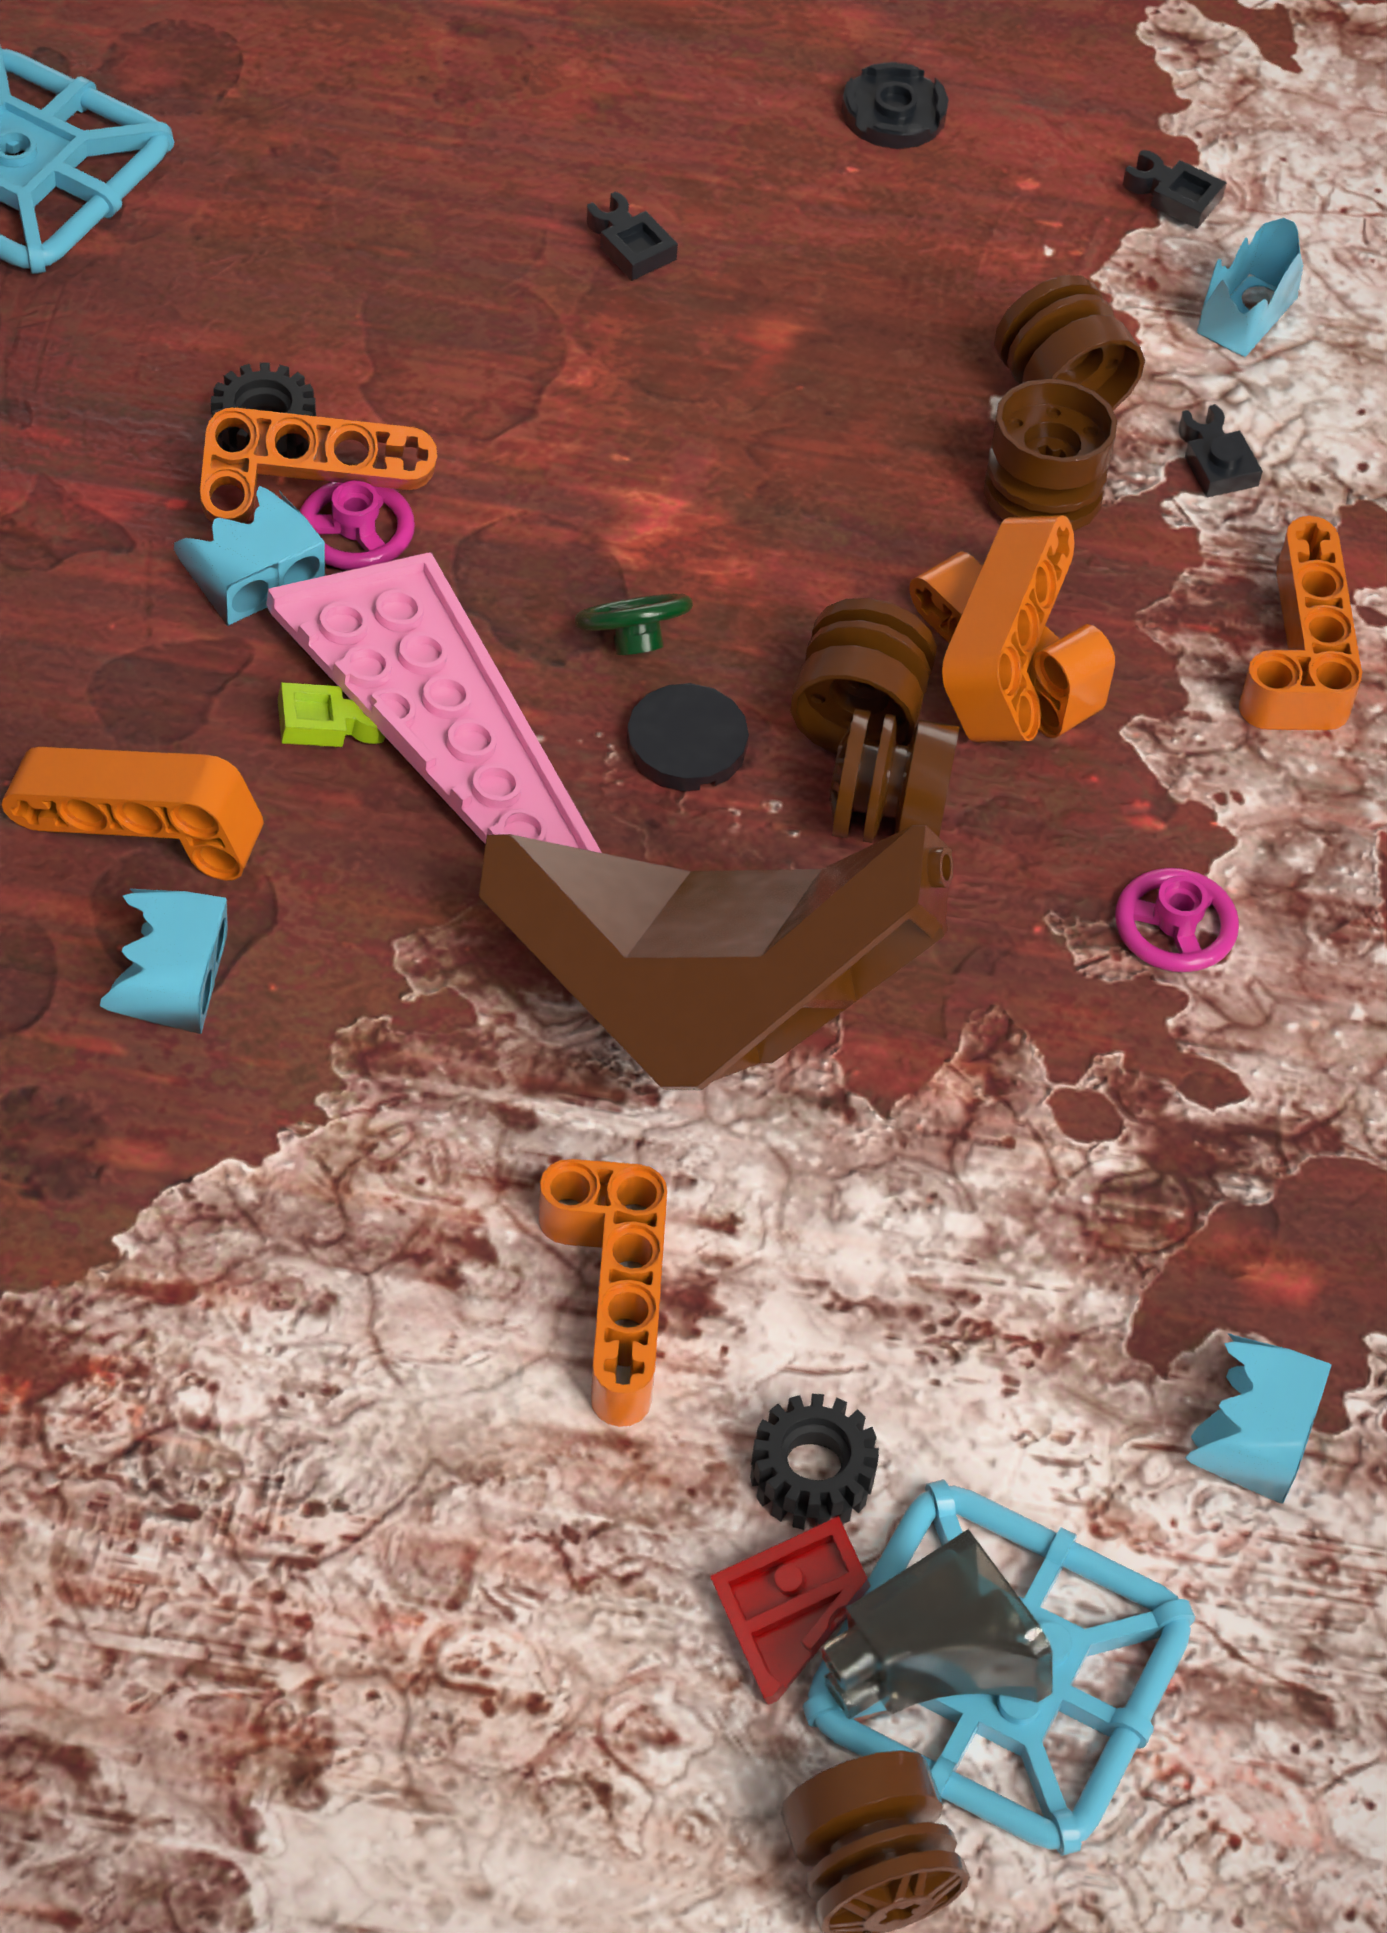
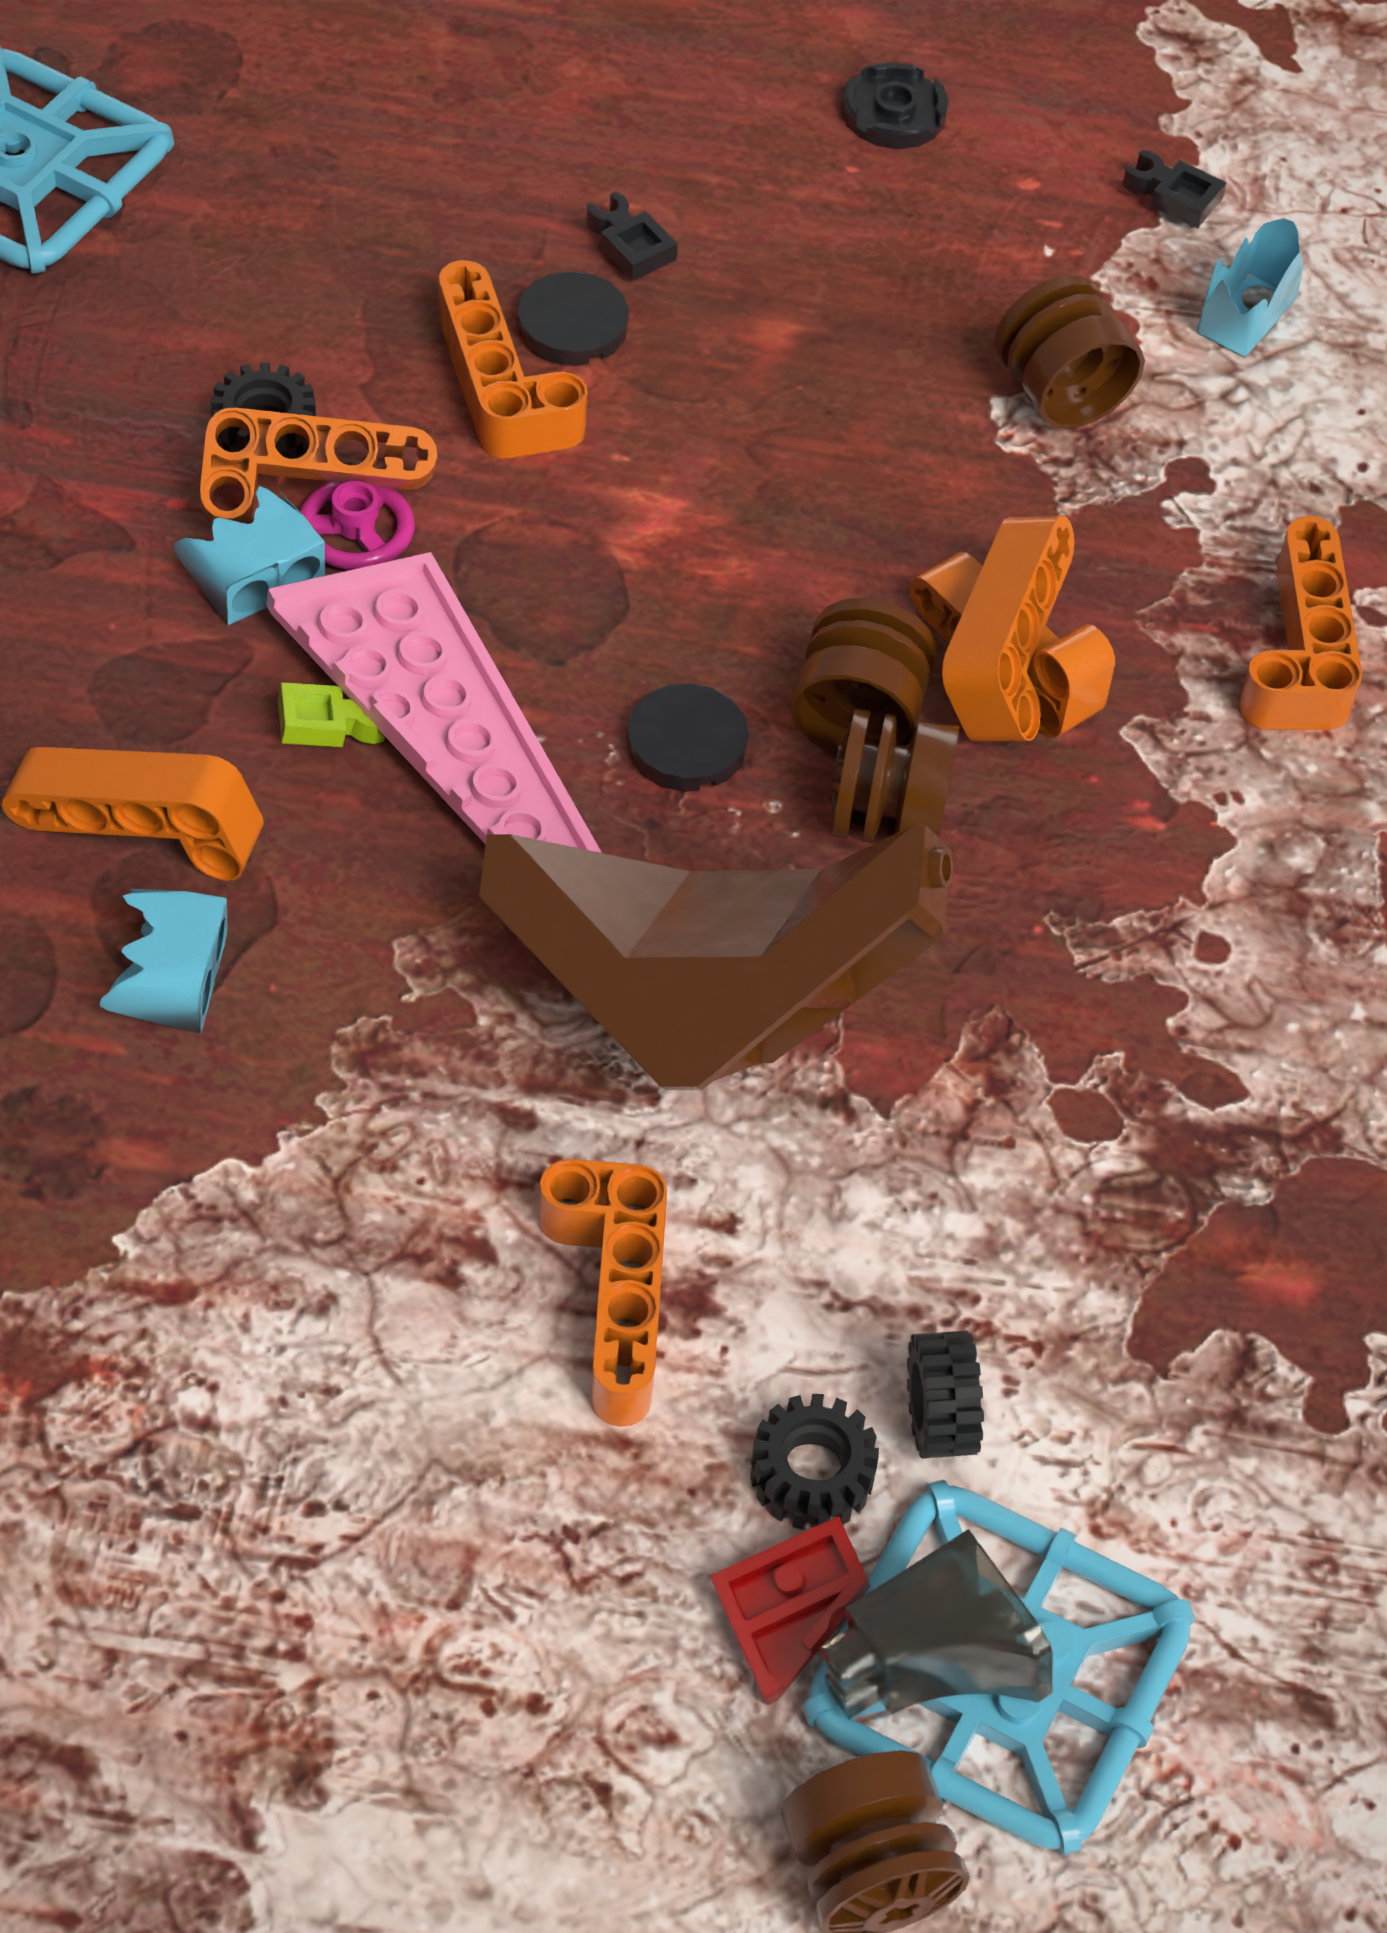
(507, 410): none -> orange beam
(572, 317): none -> black tile
(635, 620): dark green piece -> none
(945, 1394): none -> black tyre
(1050, 452): reddish brown wheel -> none
(1177, 911): dark pink piece -> none
(1217, 458): black plate -> none
(1262, 1431): medium azure piece -> none

